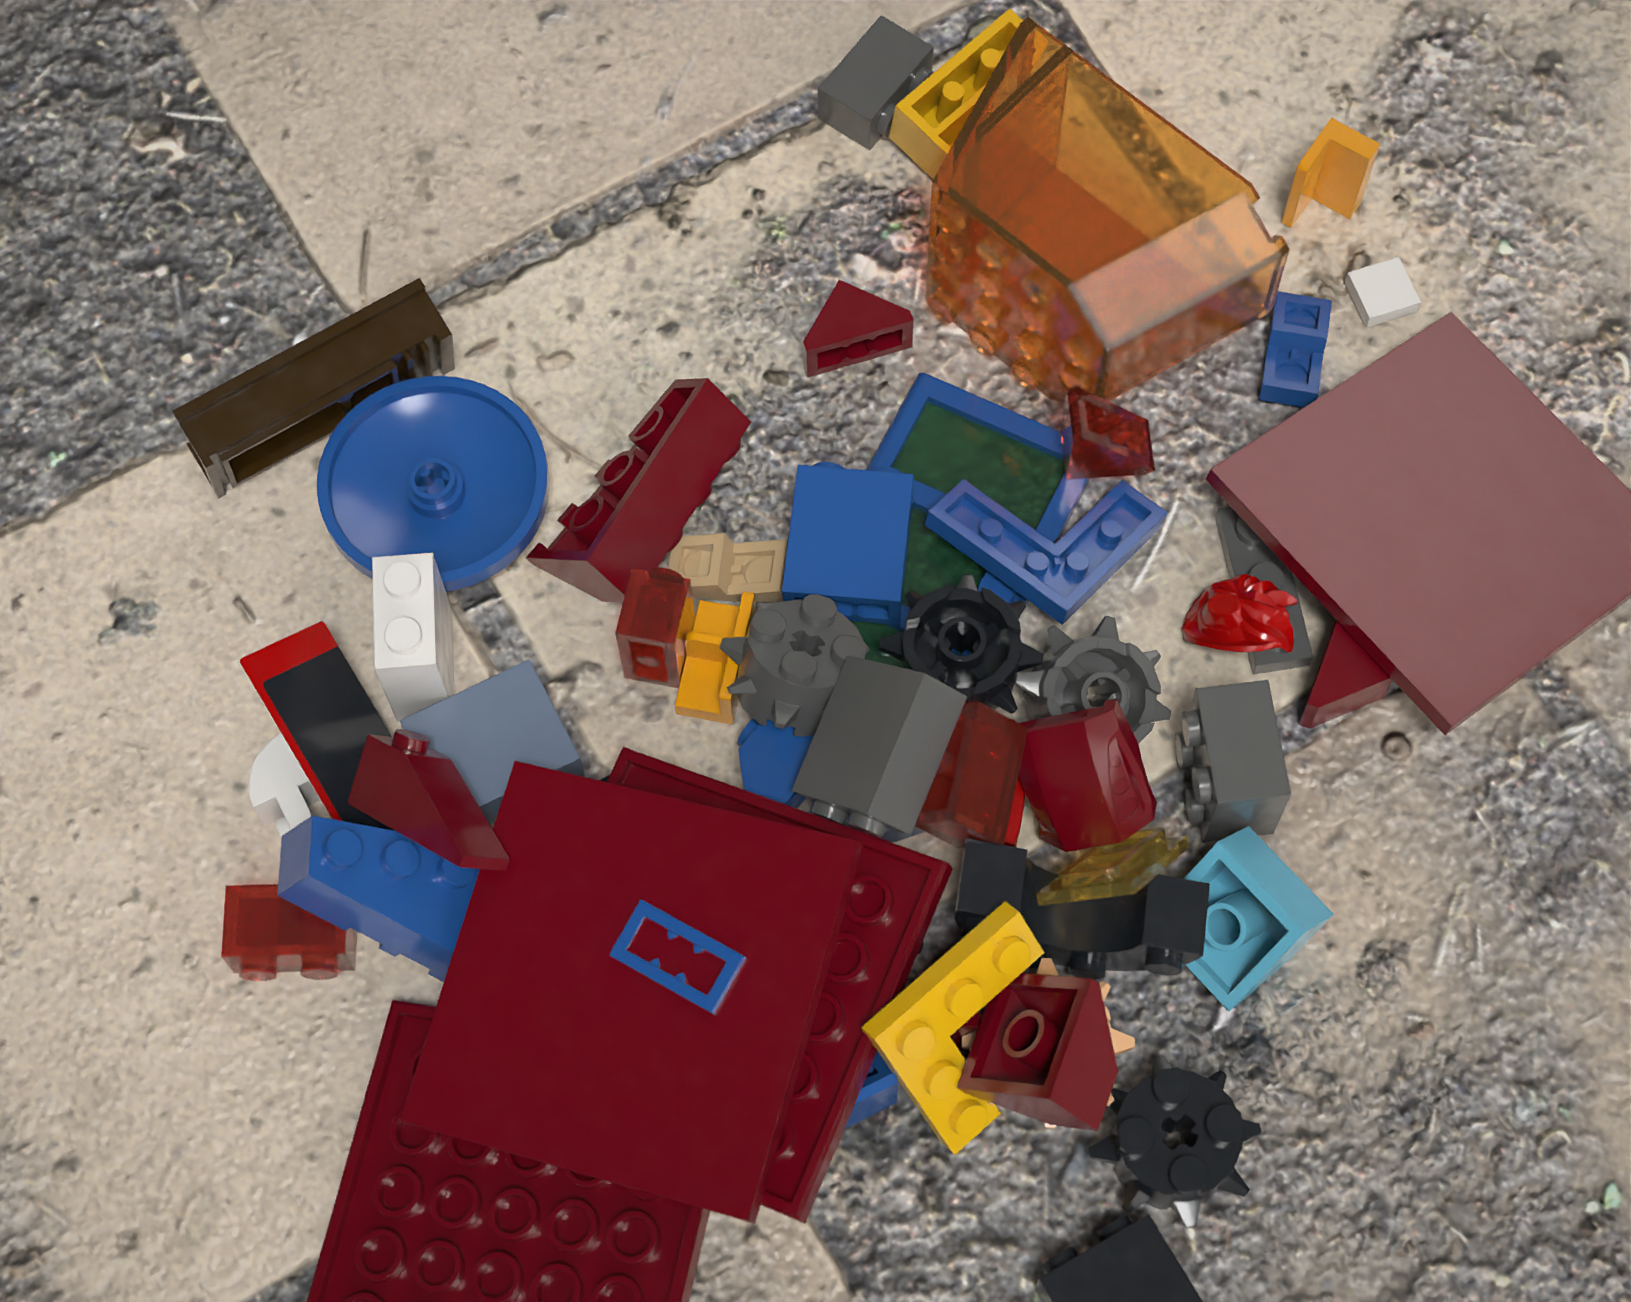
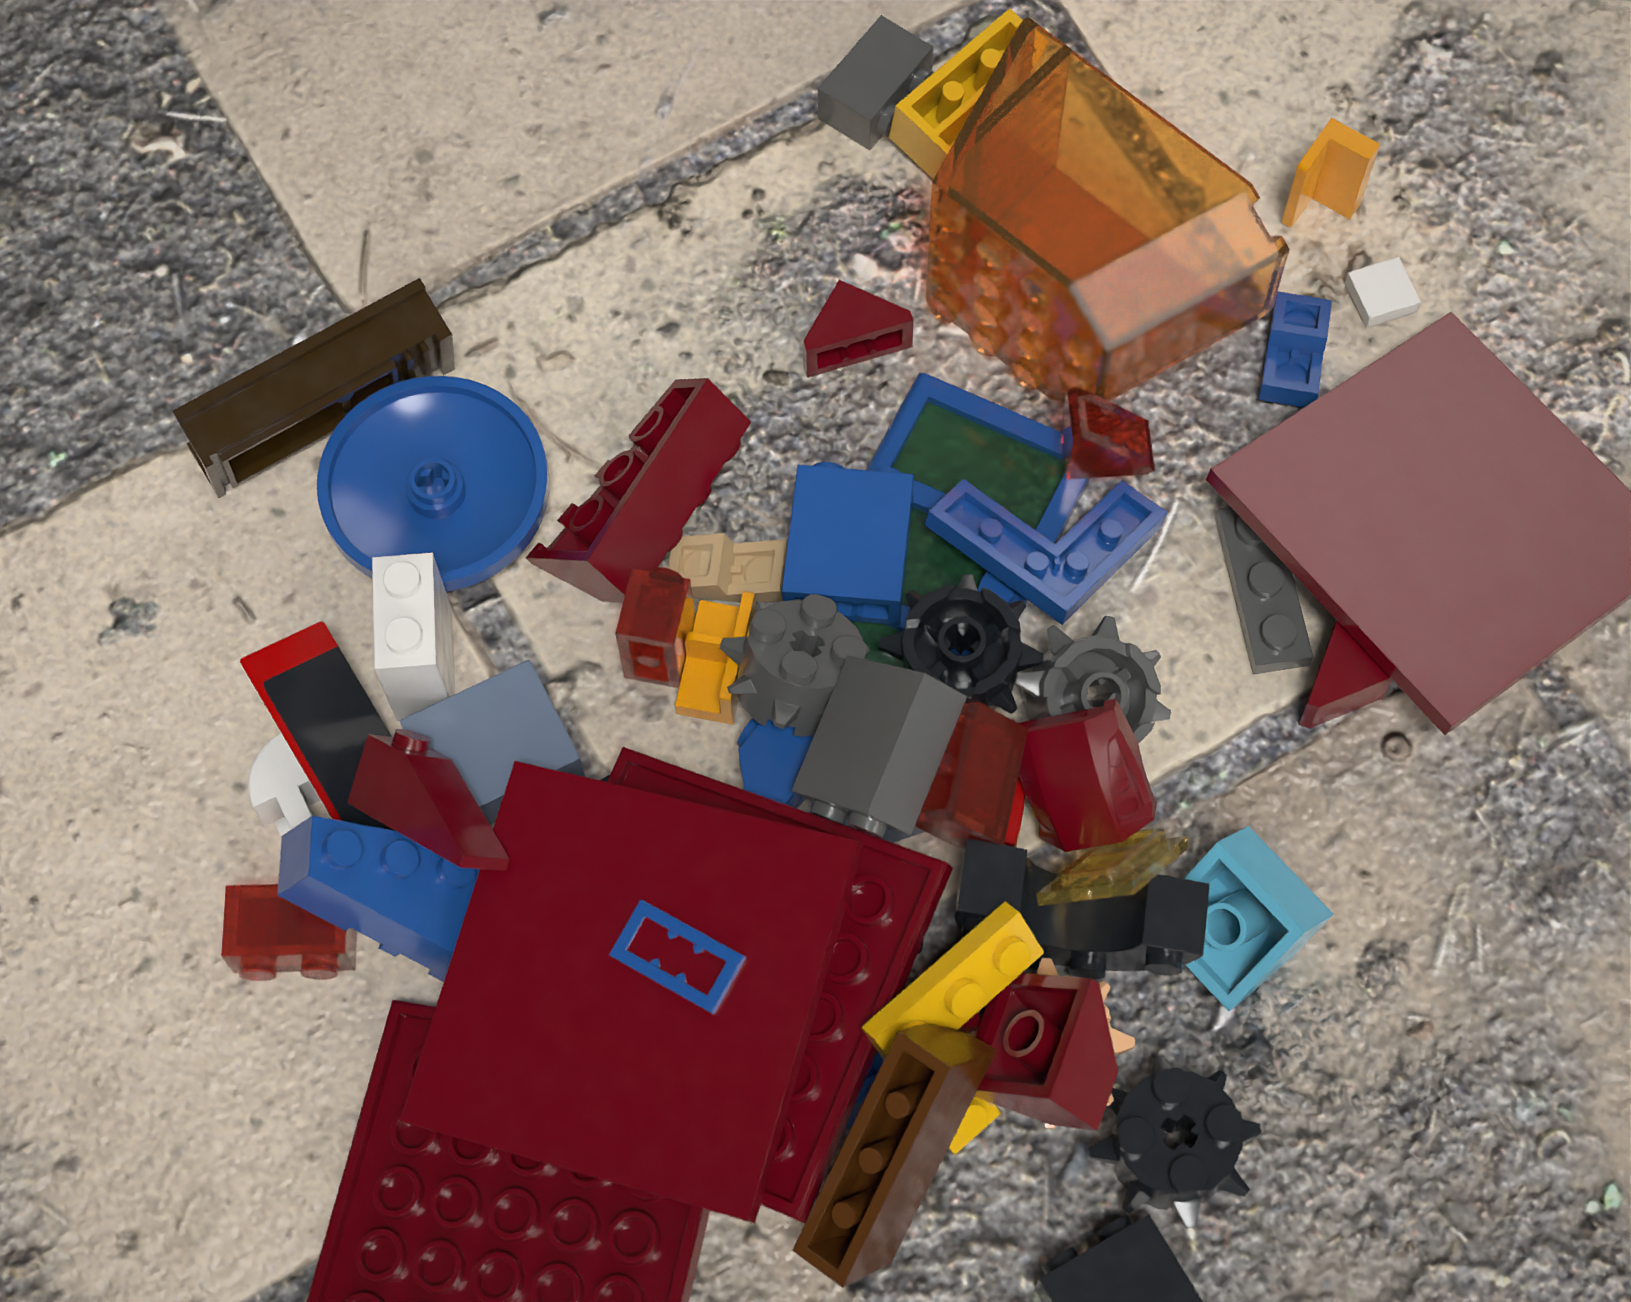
(893, 1151): none -> reddish brown brick
(1233, 760): dark grey brick -> none
(1241, 616): red hat -> none

